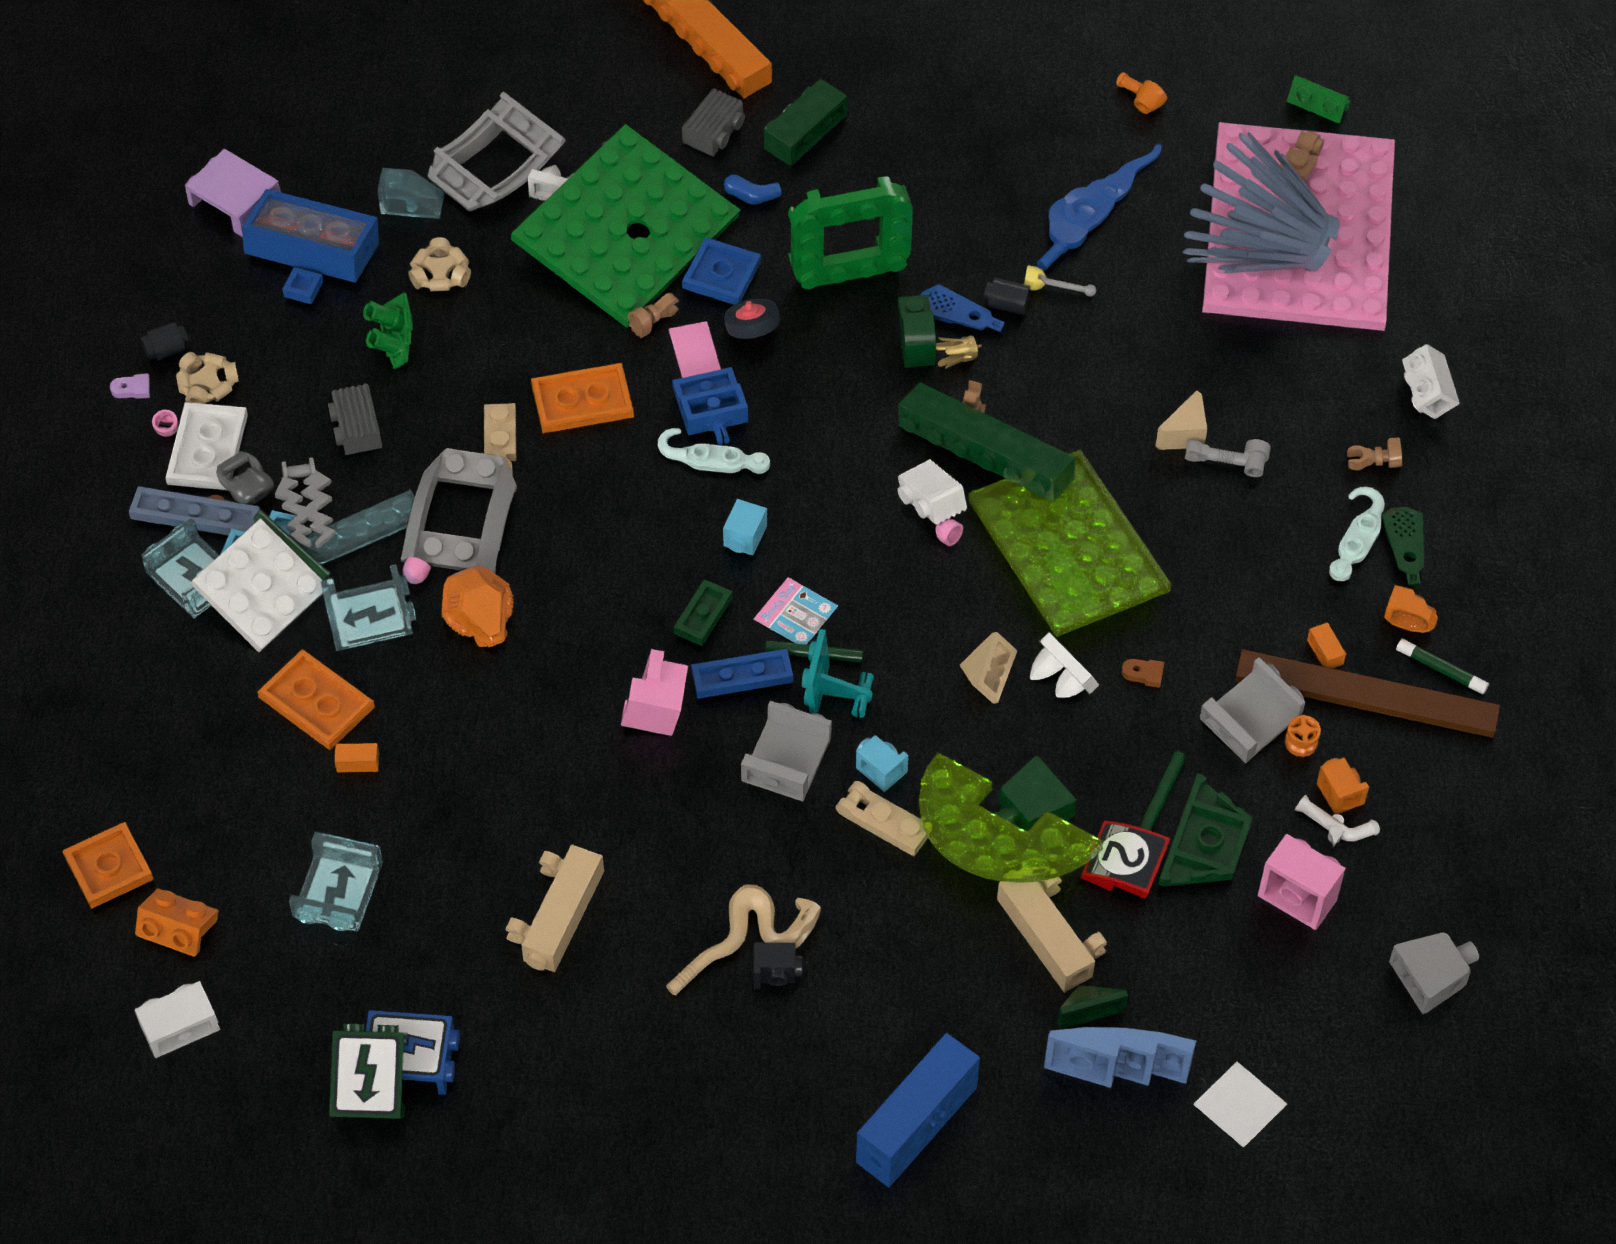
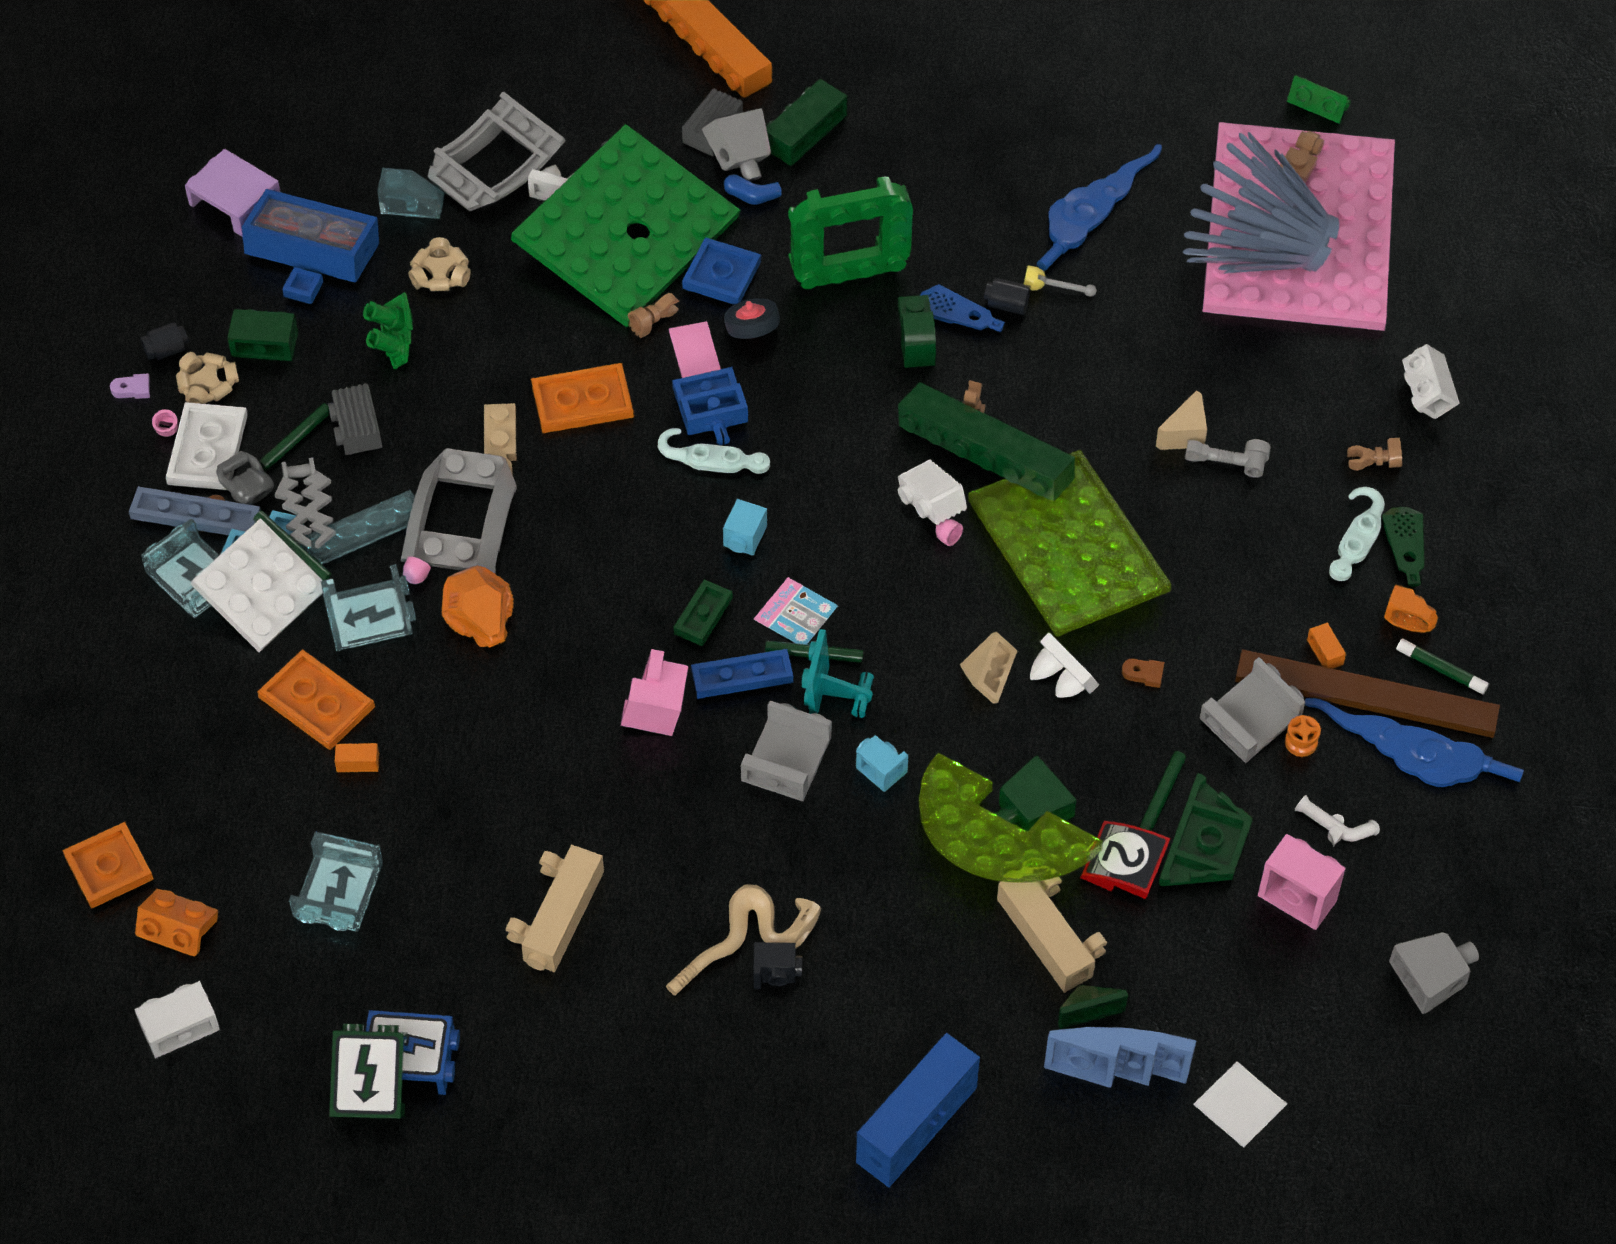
(262, 335): none -> dark green brick
(294, 437): none -> dark green piece
(739, 142): none -> light grey torso
(883, 818): tan plate -> none
(959, 349): pearl gold piece -> none
(1149, 94): orange bar -> none
(1341, 785): orange brick -> none
(1420, 750): none -> blue piece

